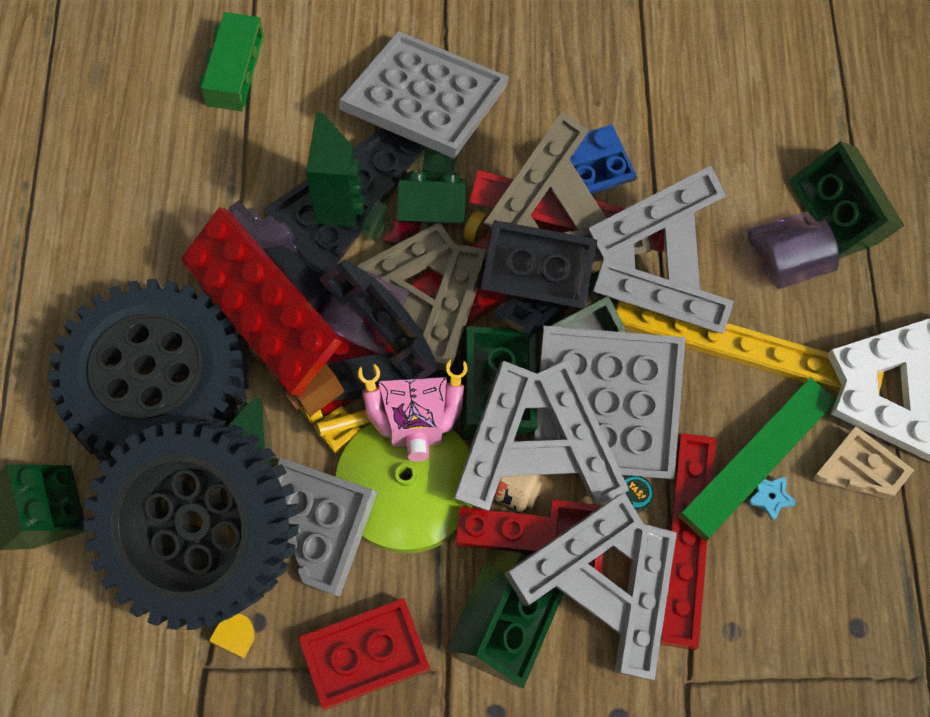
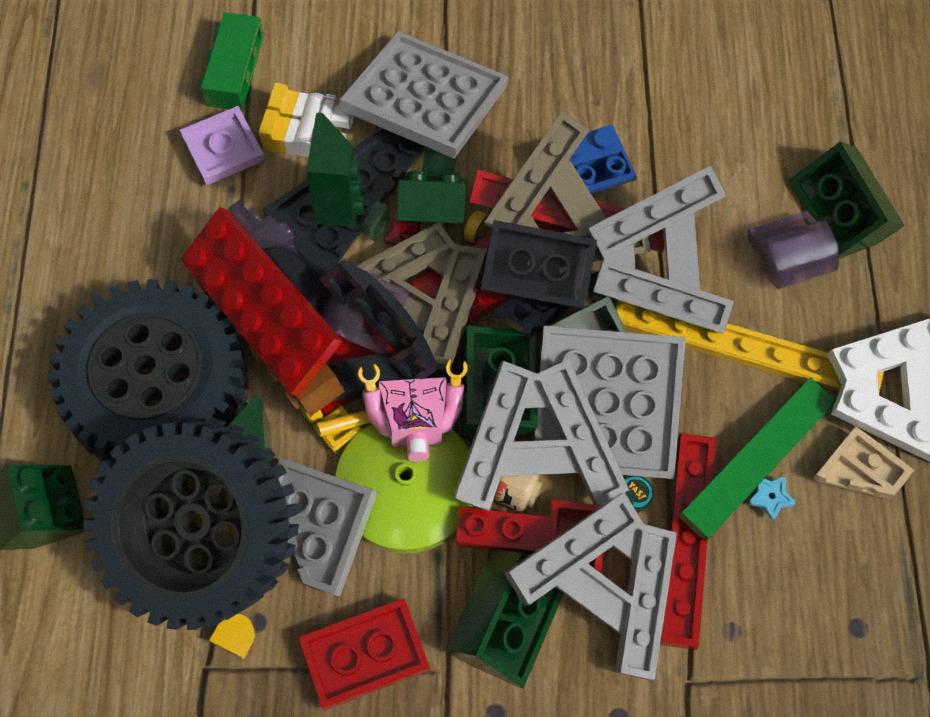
(222, 145): none -> lavender plate
(291, 119): none -> hips

